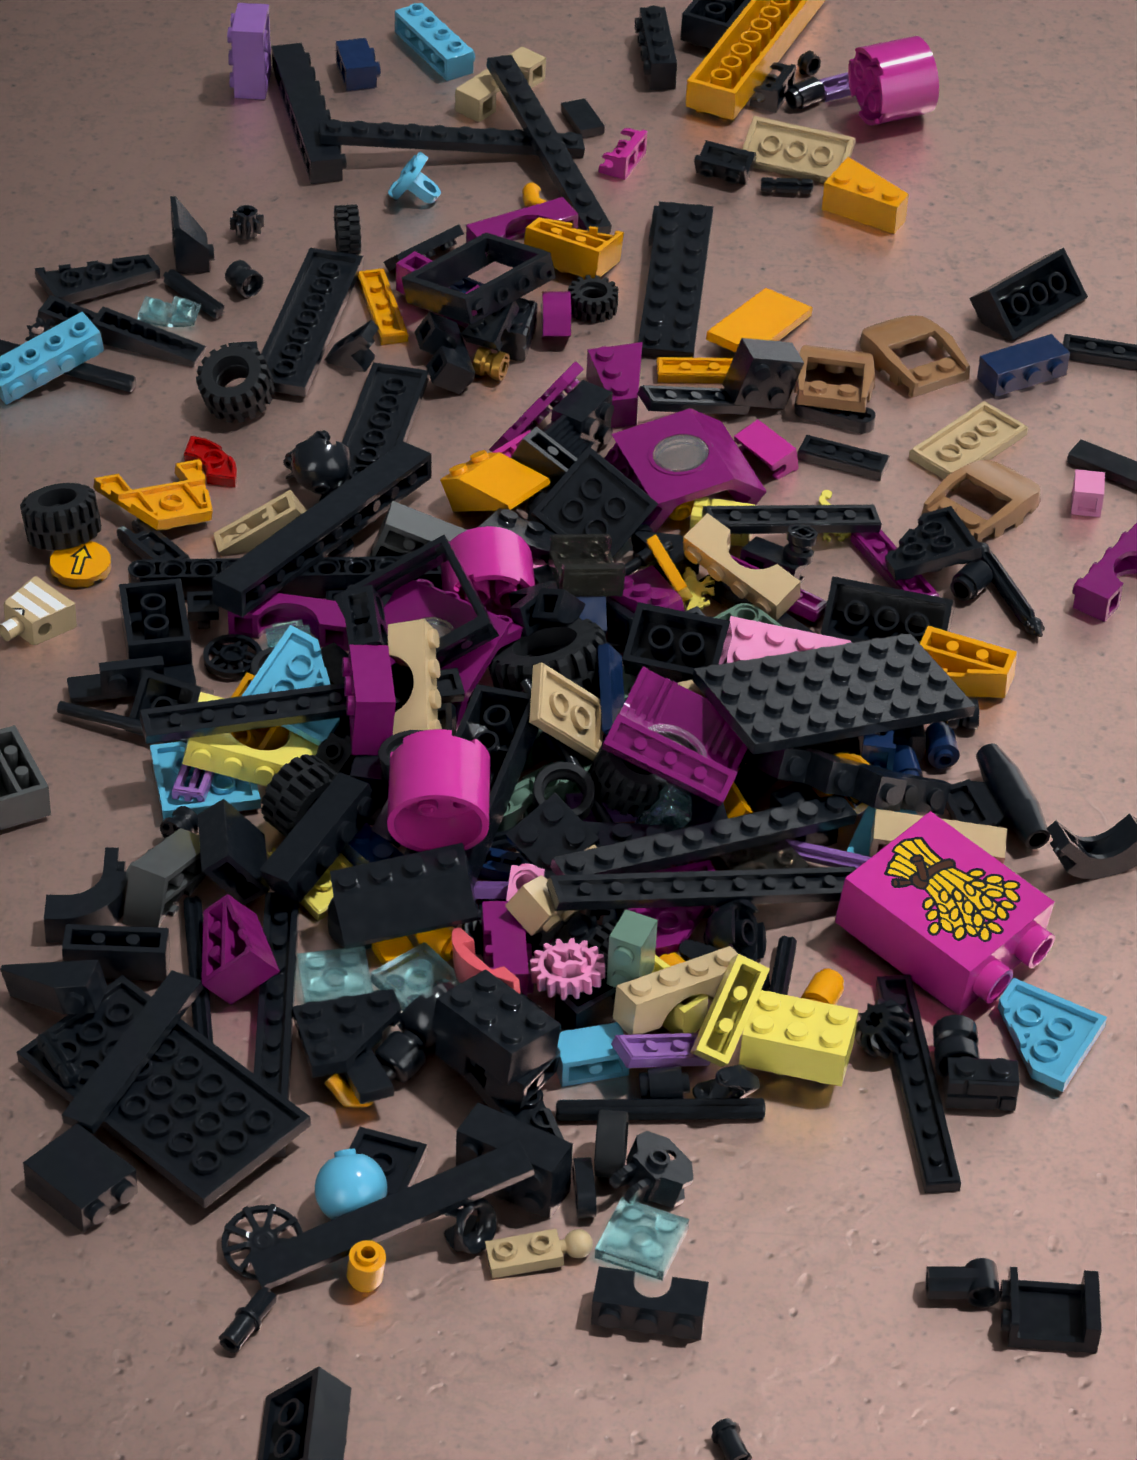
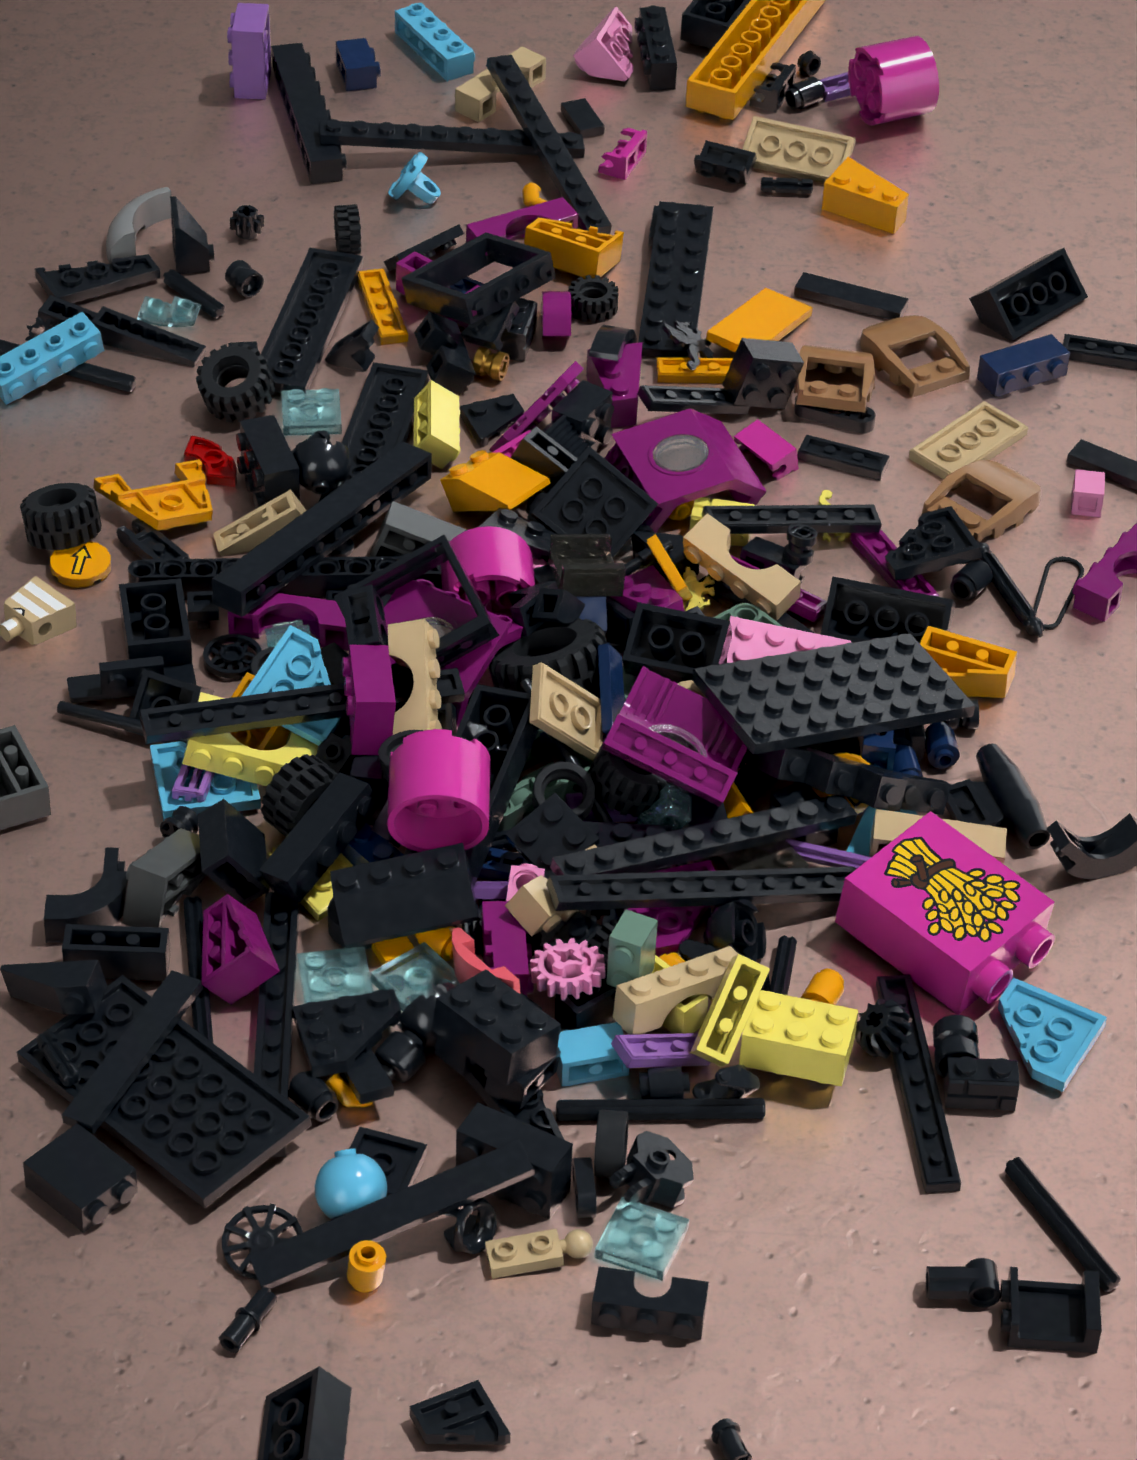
(136, 215): none -> light grey brick
(266, 460): none -> black brick
(311, 411): none -> clear light blue plate
(313, 1096): none -> black brick
(437, 423): none -> light yellow brick
(460, 1418): none -> black wing
(491, 417): none -> black wing
(607, 49): none -> bright pink wedge
(610, 342): none -> black slope
(686, 337): none -> black piece
(850, 296): none -> black tile
(1042, 584): none -> black piece
(1062, 1223): none -> black axle

